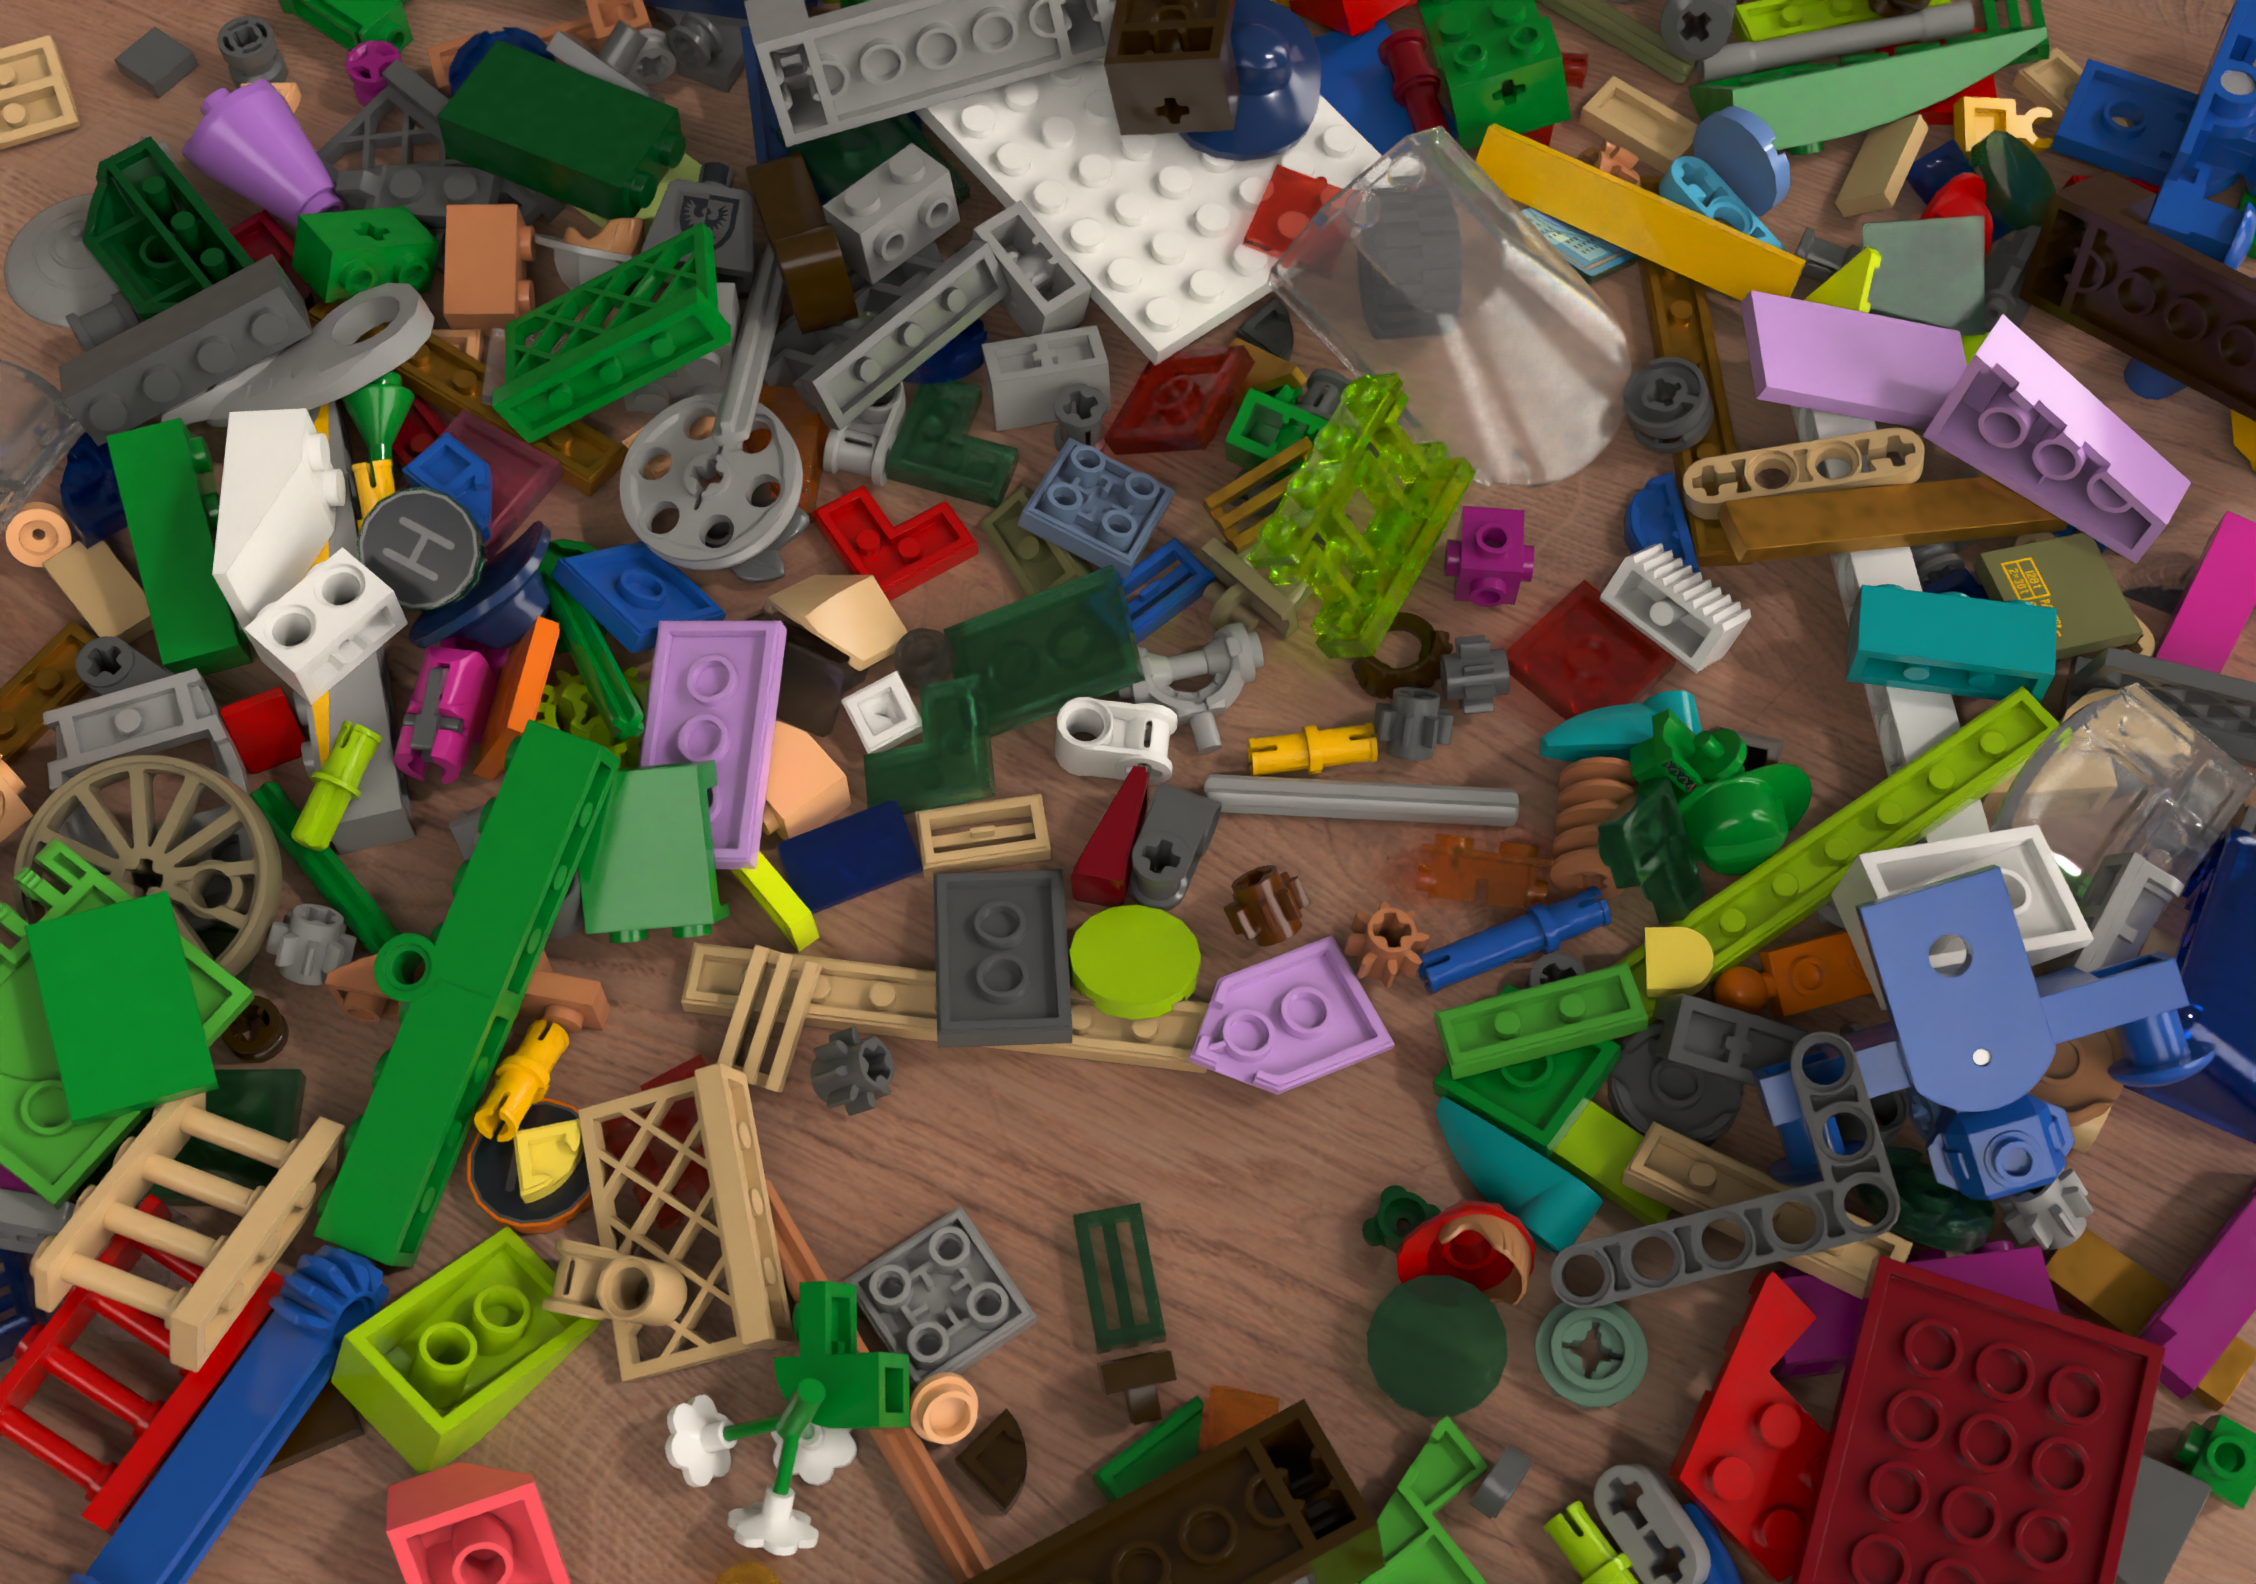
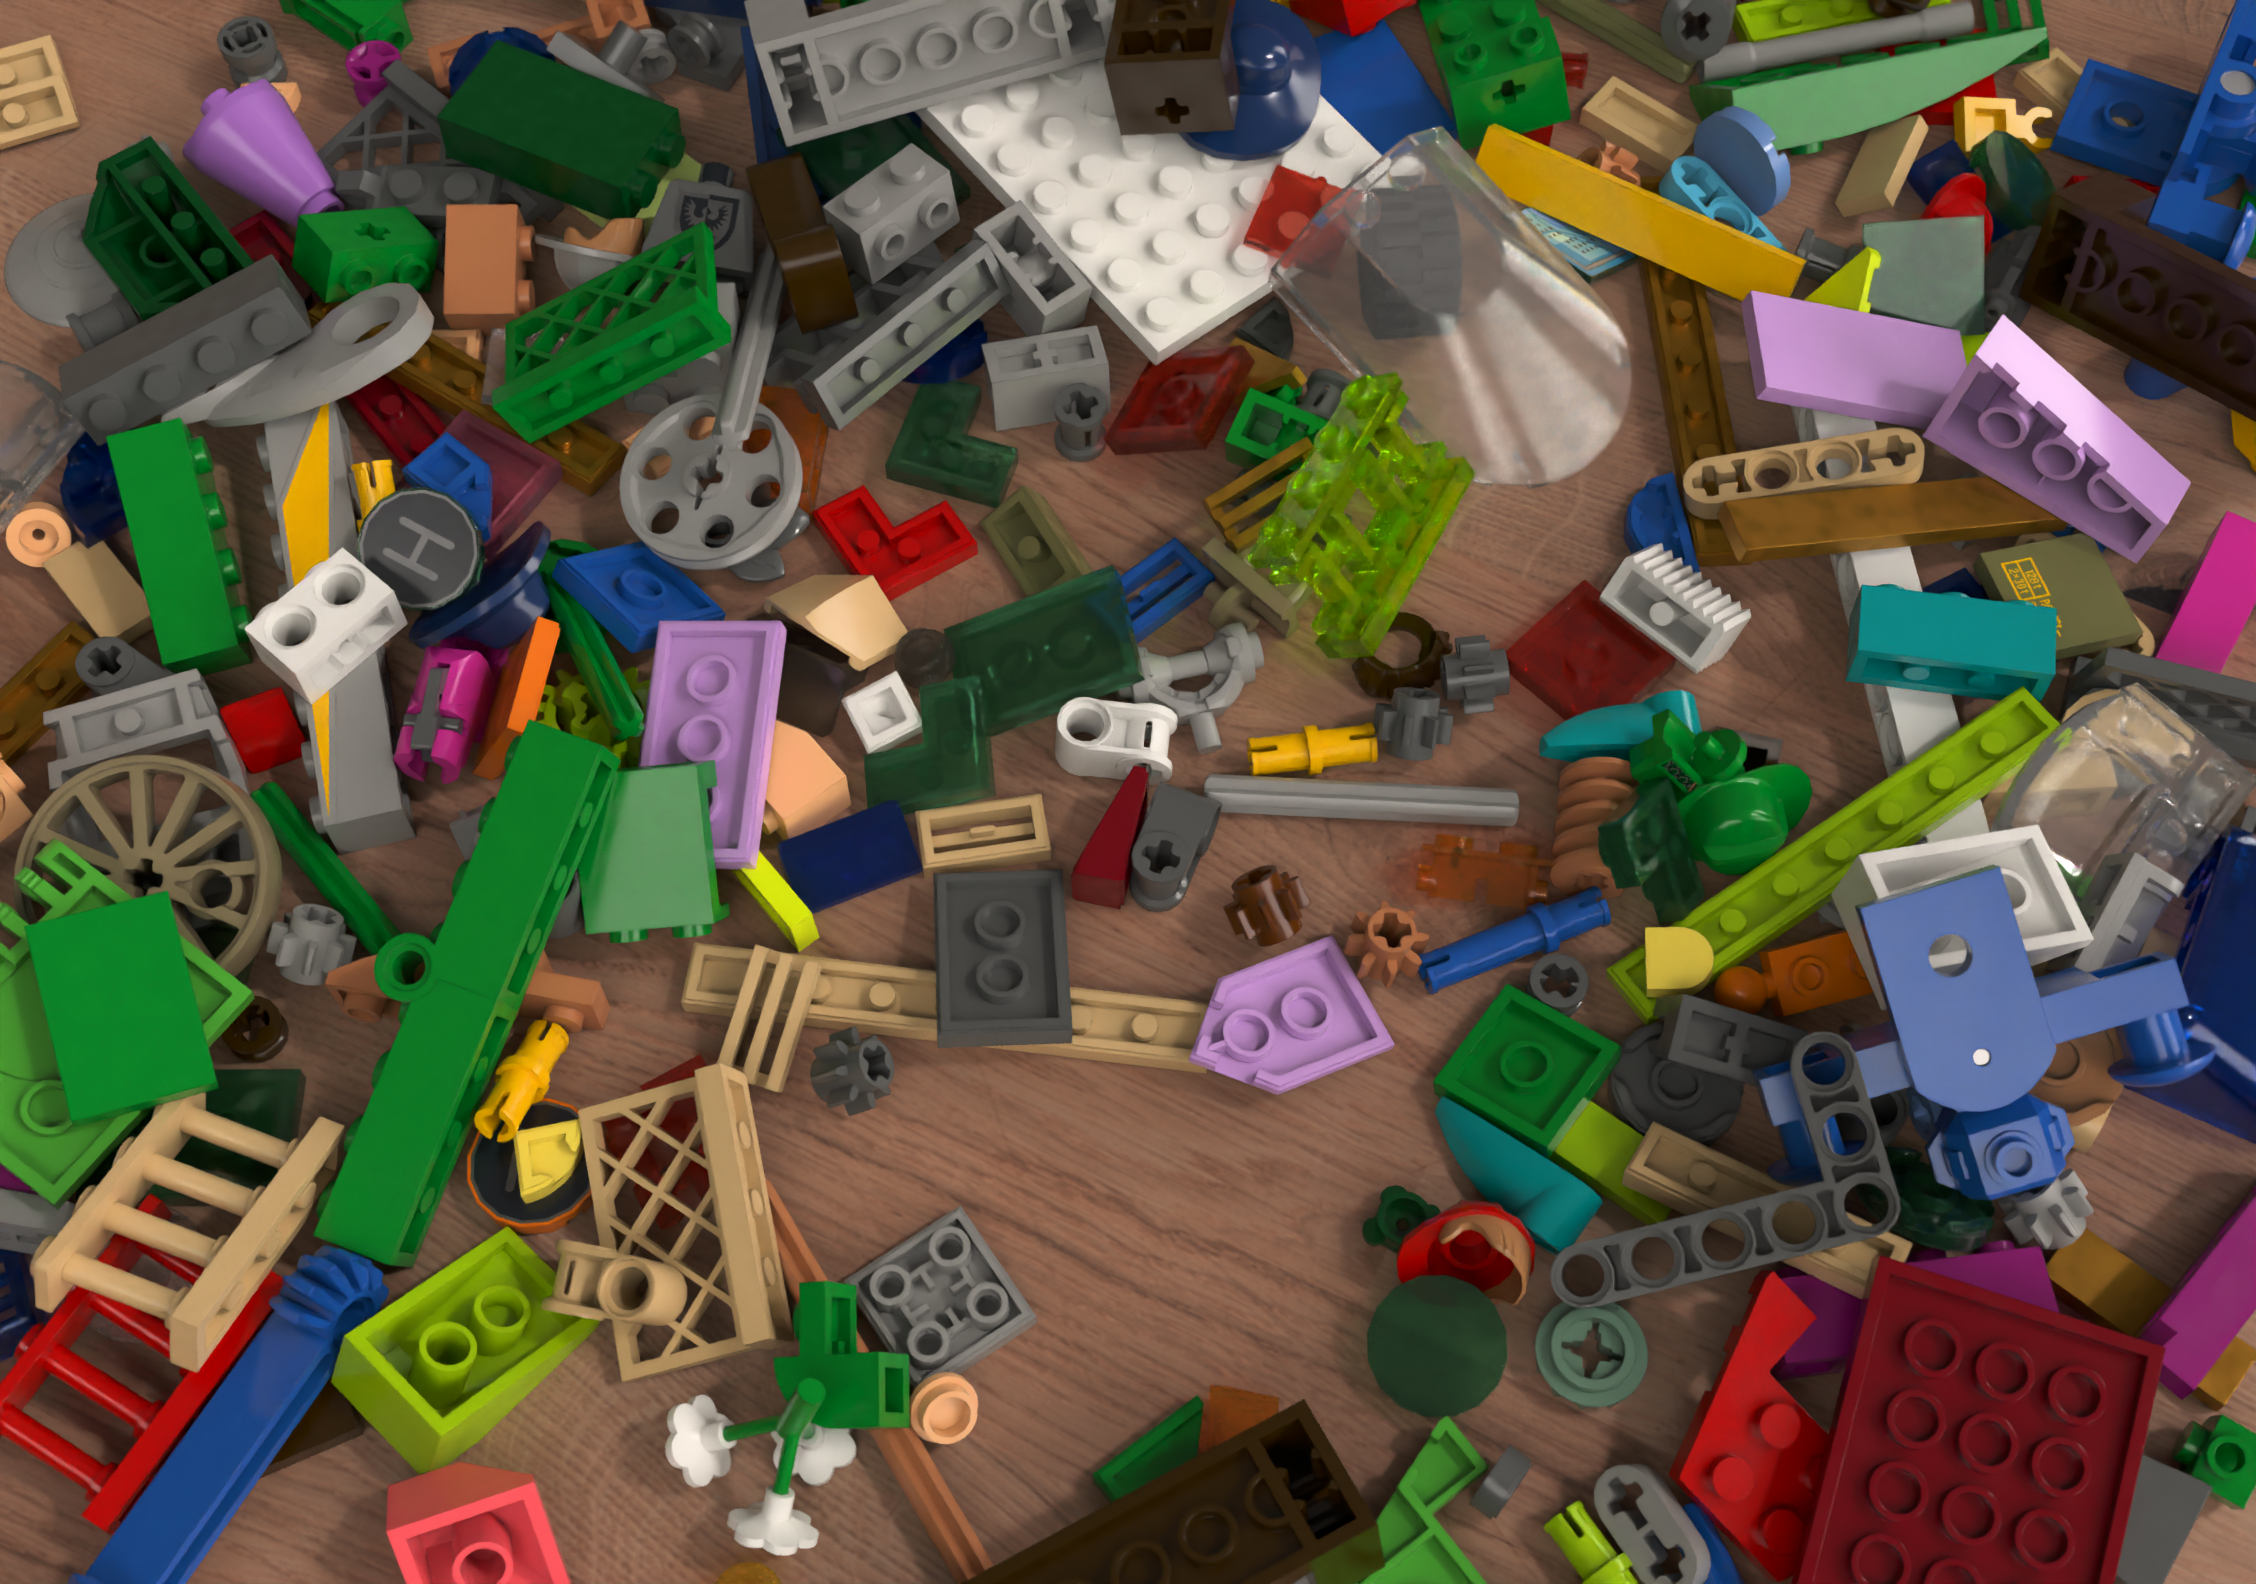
(156, 62): dark grey tile -> none
(272, 506): white slope -> none
(335, 785): lime axle -> none
(379, 414): green piece -> none
(868, 439): light grey piece -> none
(997, 1461): dark brown tile -> none
(1096, 507): sand blue tile -> none
(1128, 1334): clear green tile -> none
(1134, 961): lime tile -> none
(1138, 1379): dark brown tile -> none
(1414, 81): dark red pin -> none
(1489, 556): magenta brick -> none
(1540, 1021): bright green tile -> none
(1668, 403): dark grey wheel -> none
(1935, 561): dark grey bush -> none

